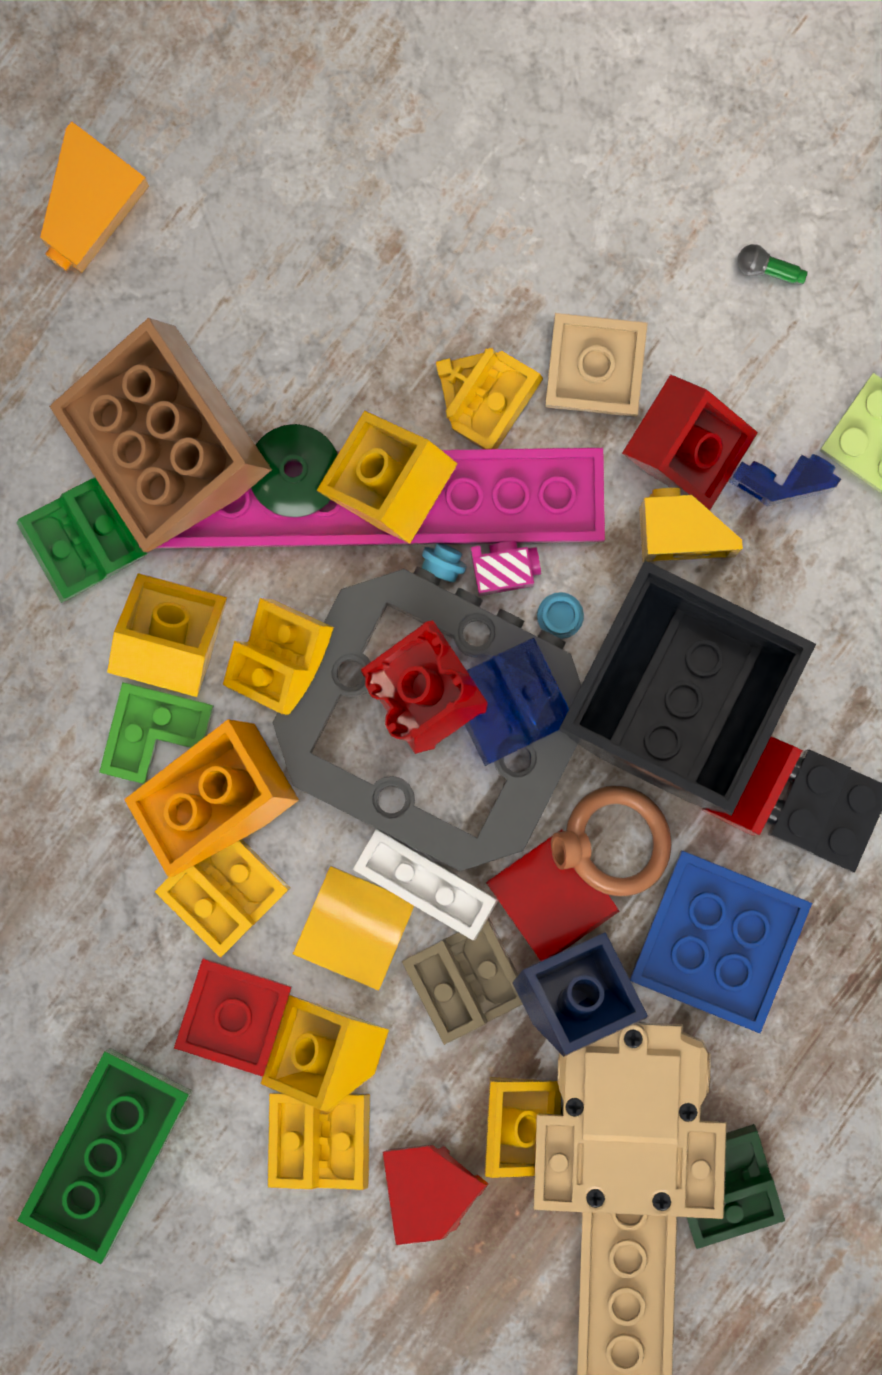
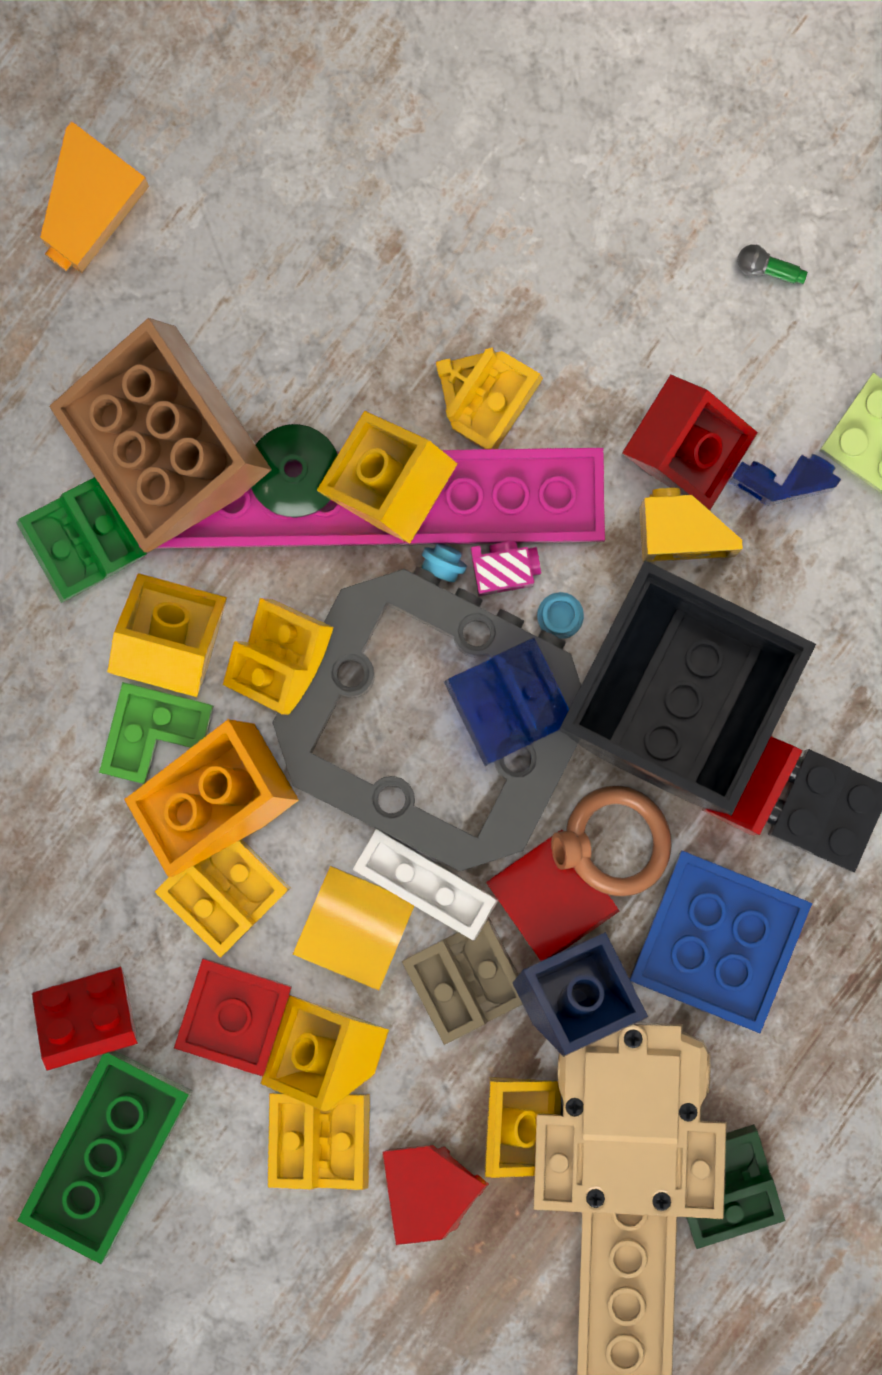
(84, 1018): none -> red plate
(423, 689): red slope -> none
(596, 364): tan plate -> none

